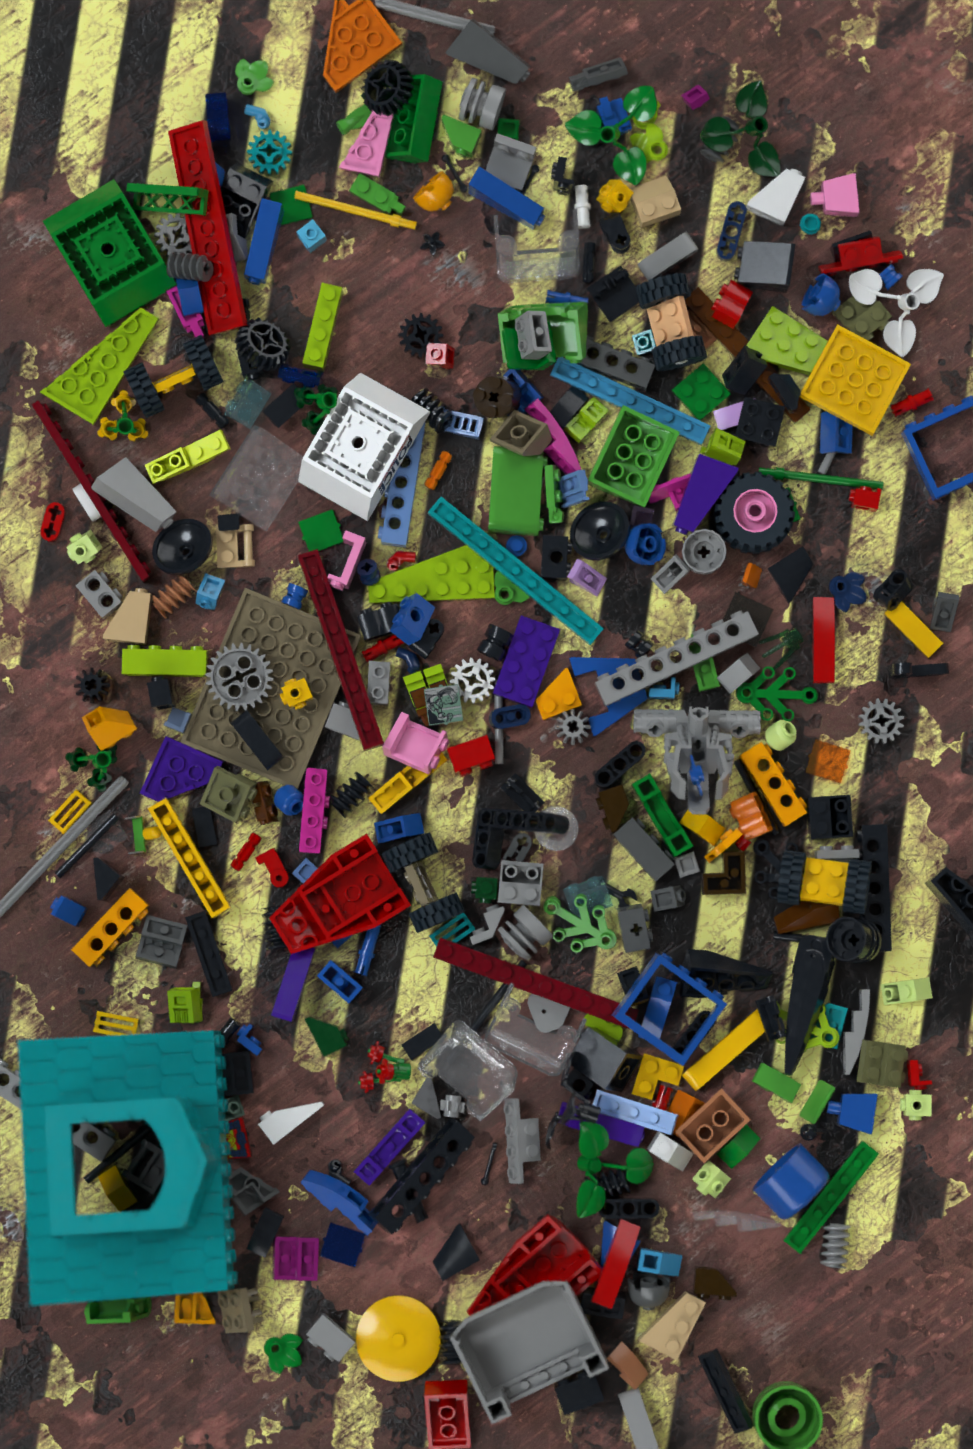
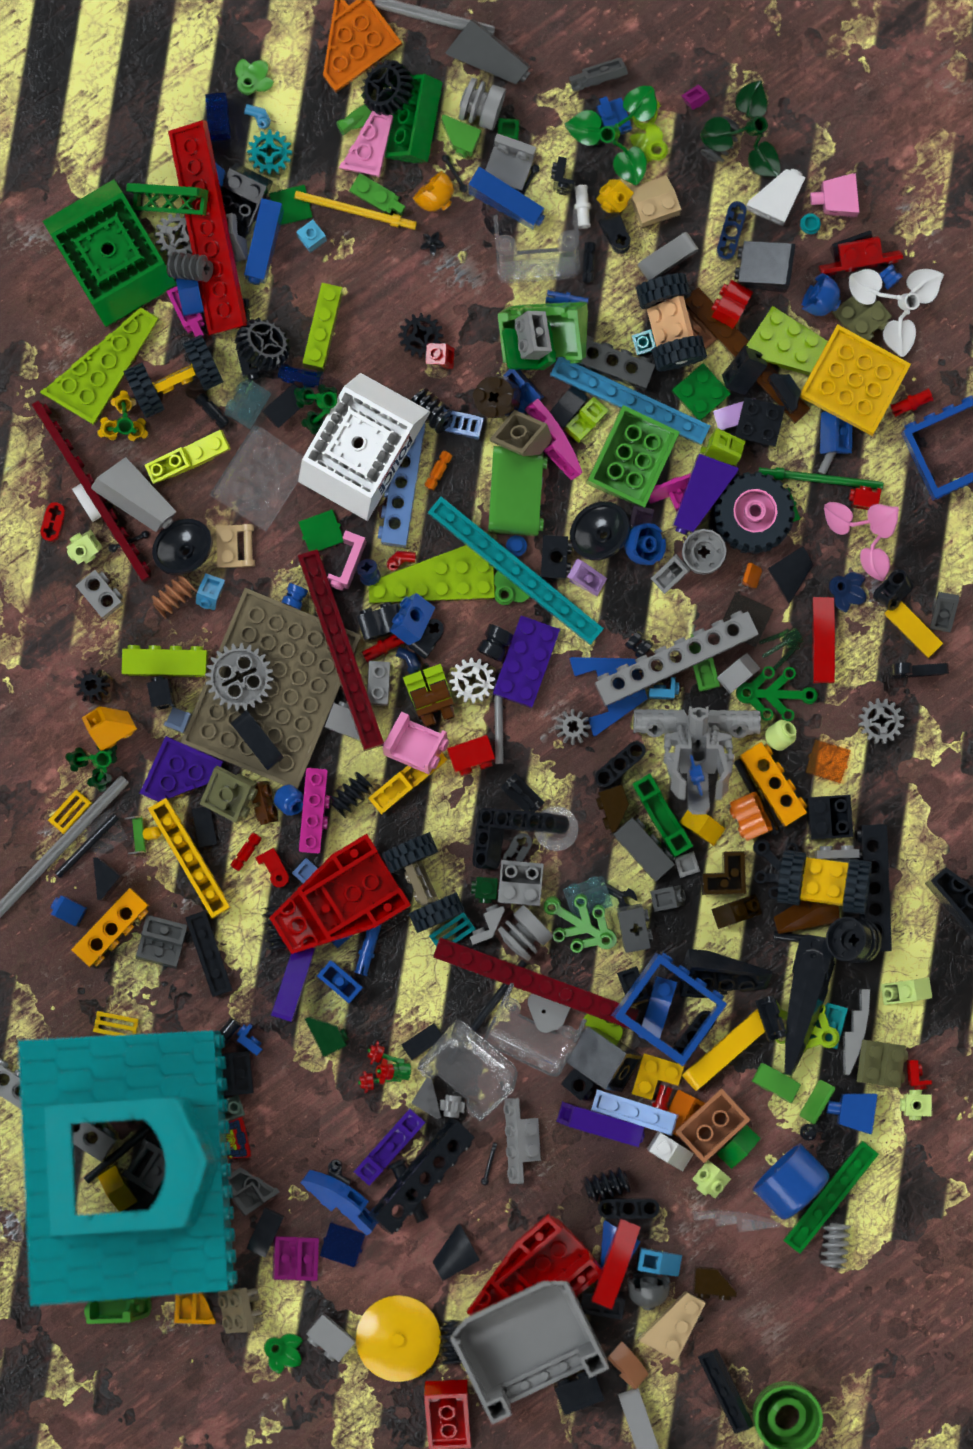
(131, 619): tan slope -> none
(145, 534): none -> black hinge
(185, 1004): lime piece -> none
(228, 522): black slope -> none
(283, 1121): white slope -> none
(304, 693): yellow brick -> none
(399, 828): blue slope -> none
(443, 704): piece -> none
(508, 716): dark blue plate -> none
(553, 494): bright green hinge -> none
(558, 696): light orange wing -> none
(573, 488): medium blue plate -> none
(584, 1111): black plant -> none
(592, 1141): green plant -> none
(614, 293): black hinge -> none
(728, 839): light orange wing -> none
(736, 911): none -> dark brown slope
(742, 843): red hand -> none
(882, 521): none -> bright pink plant

